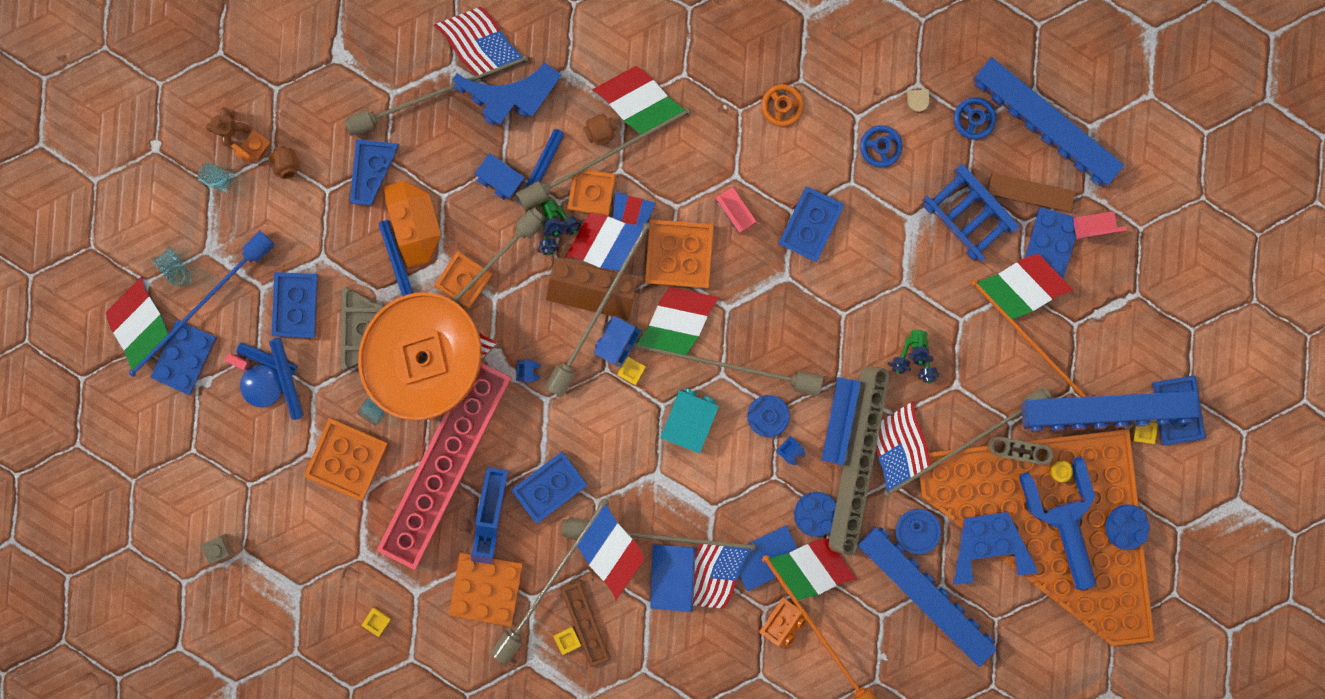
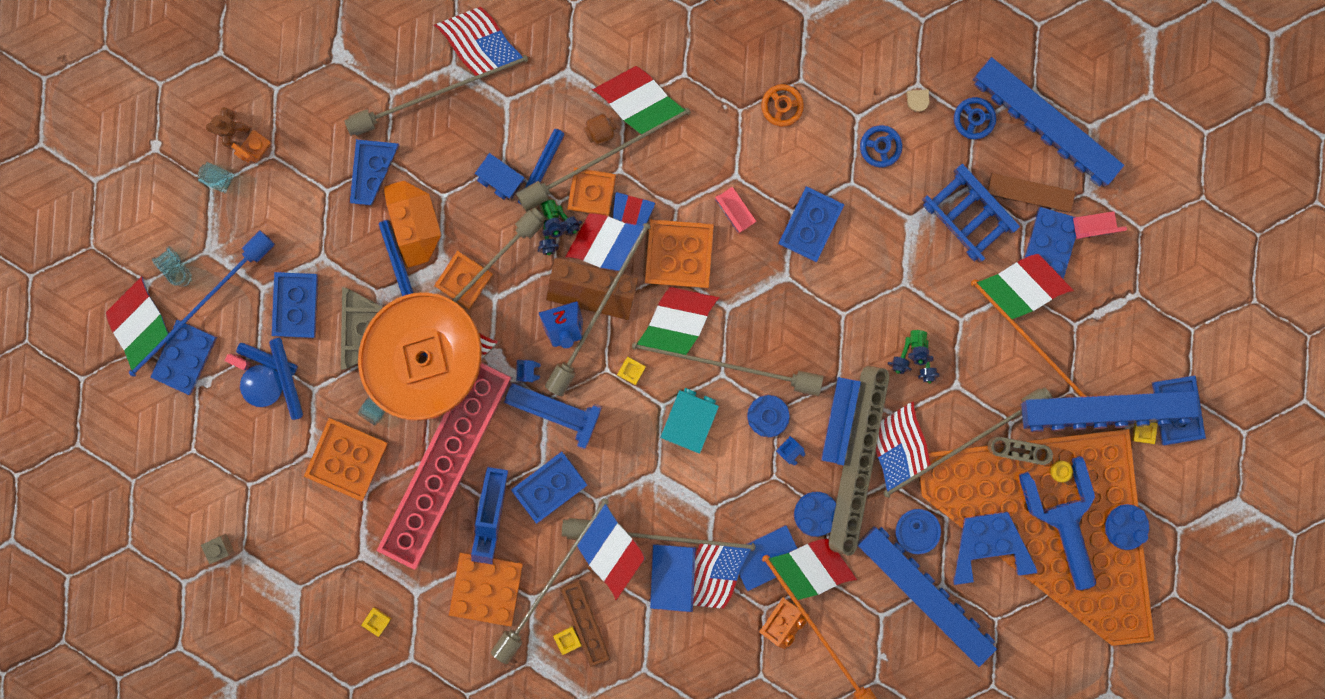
(284, 162): dark orange head -> none
(499, 99): blue arch -> none
(555, 411): none -> blue bracket
(563, 324): none -> blue torso
(617, 341): blue brick -> none

